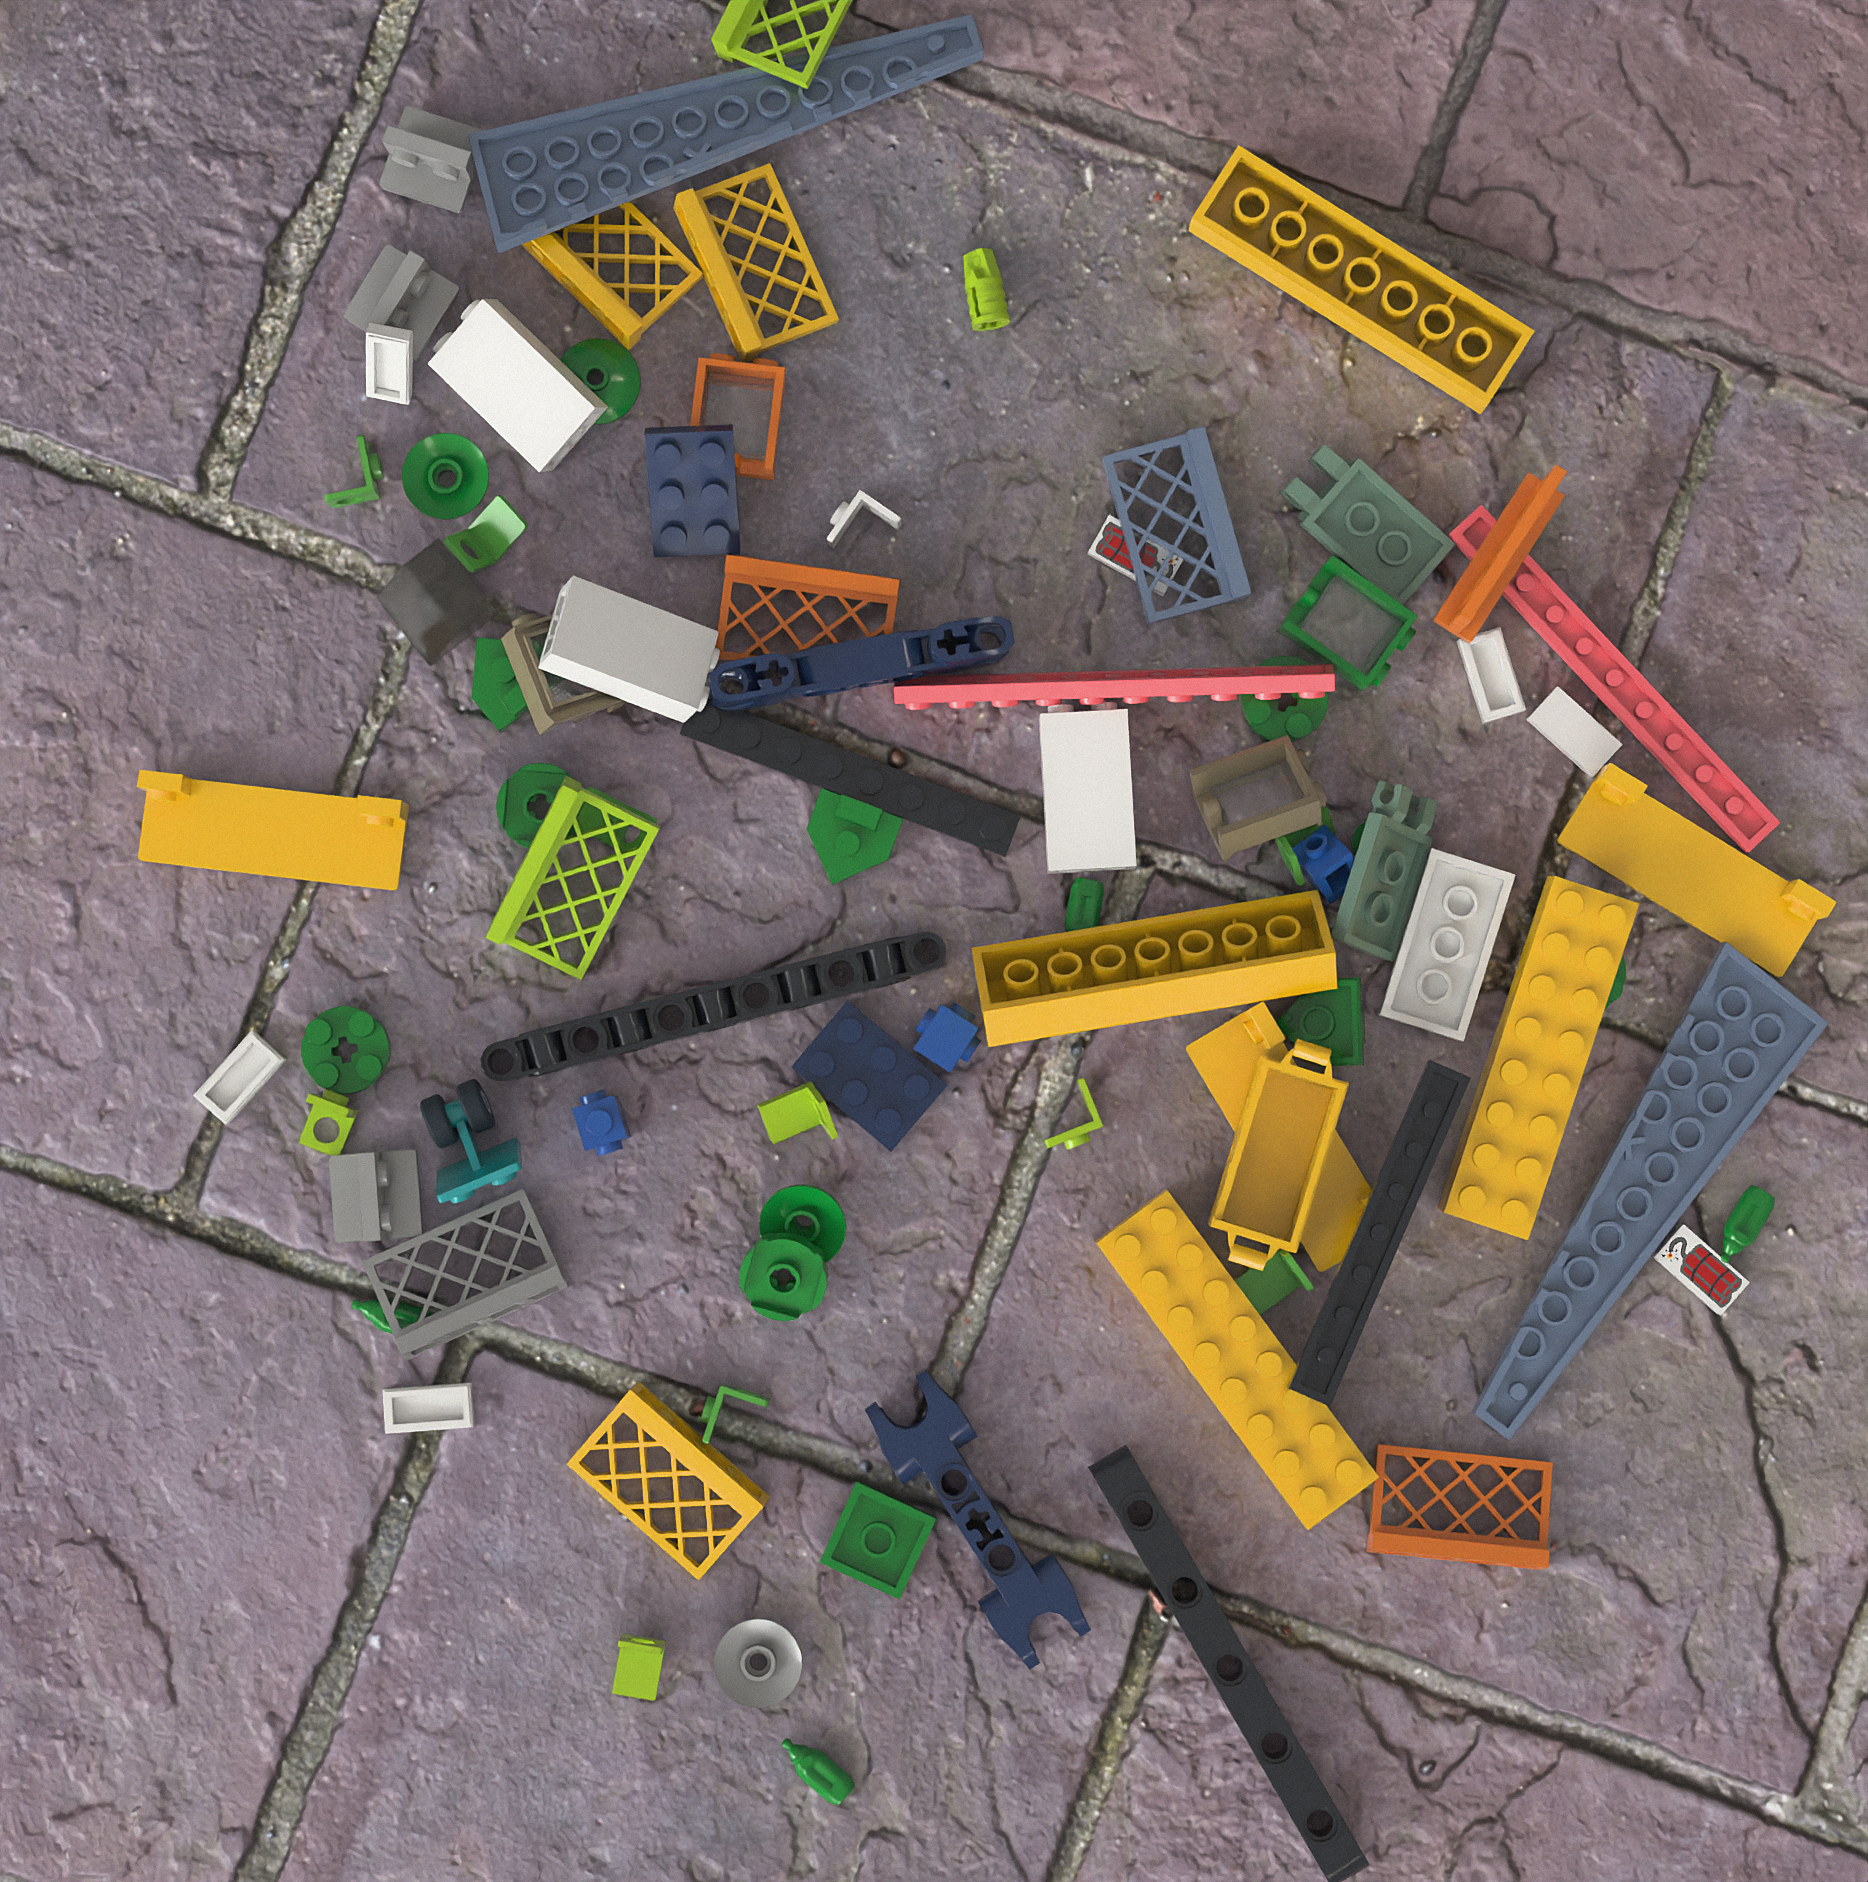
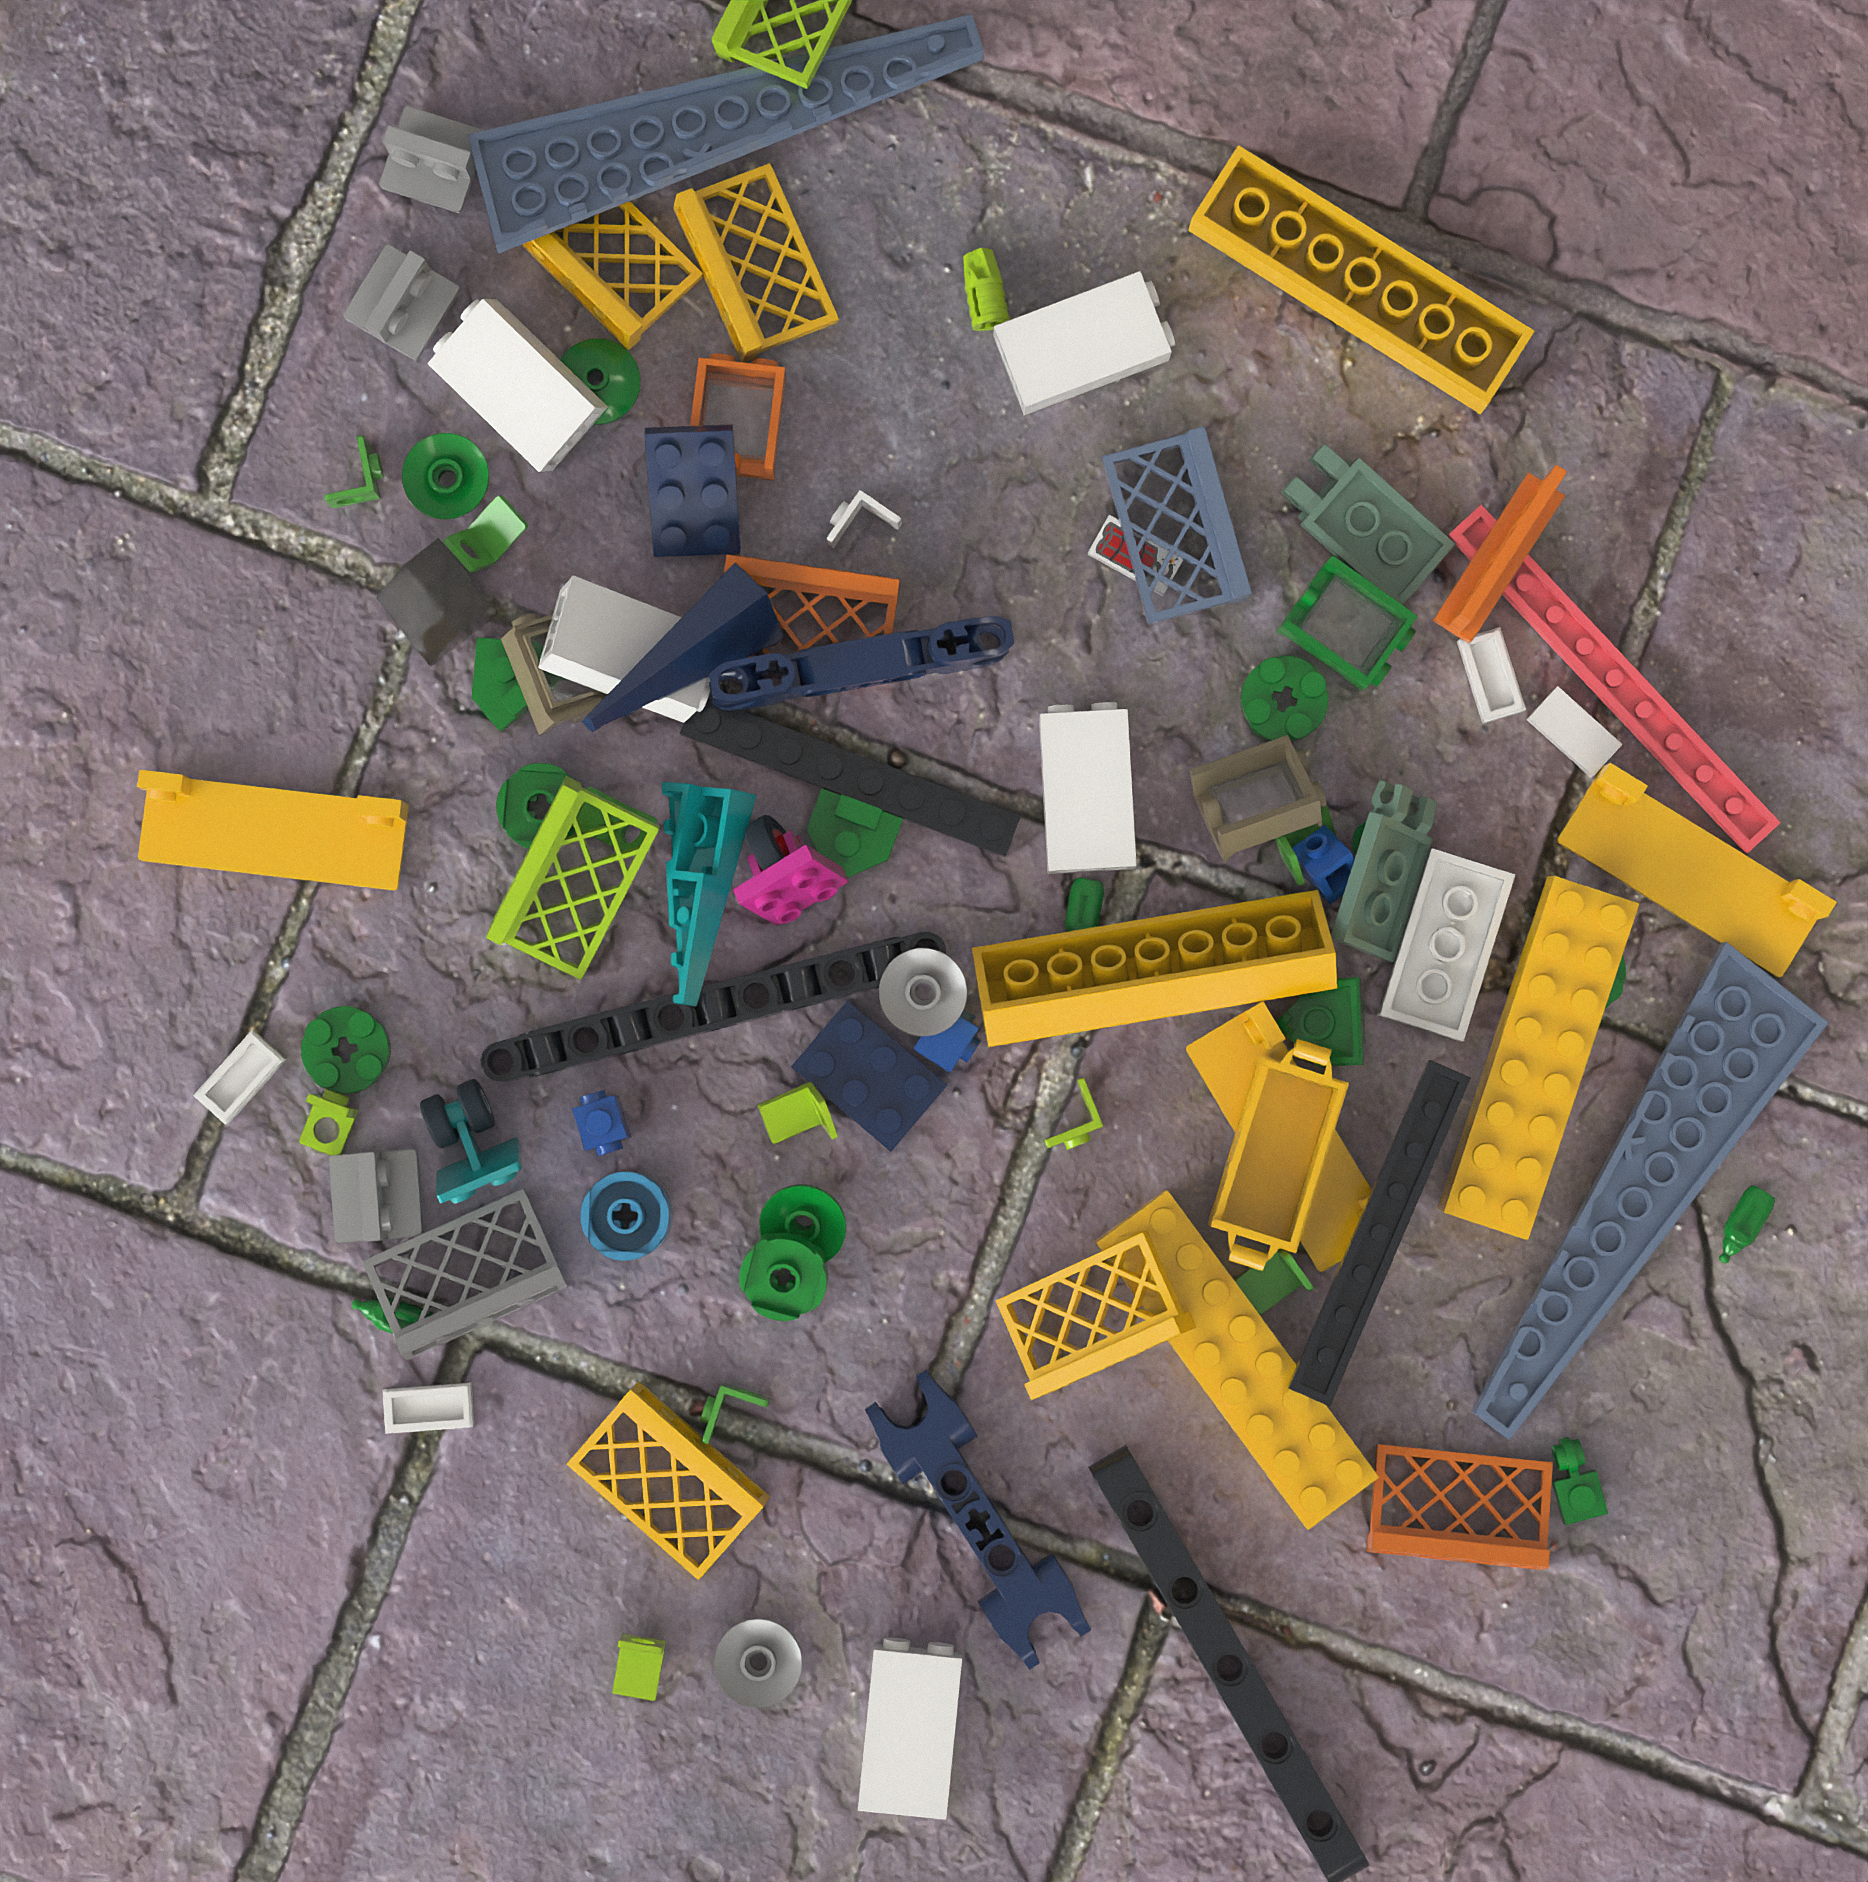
(389, 363): white tile -> none
(608, 1233): none -> dark azure brick
(705, 845): none -> teal wedge
(719, 628): none -> dark blue wedge
(785, 873): none -> dark pink plate
(819, 1772): green piece -> none
(878, 1539): green plate -> none
(899, 994): none -> light grey dish
(910, 1729): none -> white brick
(1084, 342): none -> white brick
(1106, 1352): none -> yellow fence
(1132, 685): coral plate -> none
(1578, 1494): none -> green plate
(1700, 1269): tile -> none

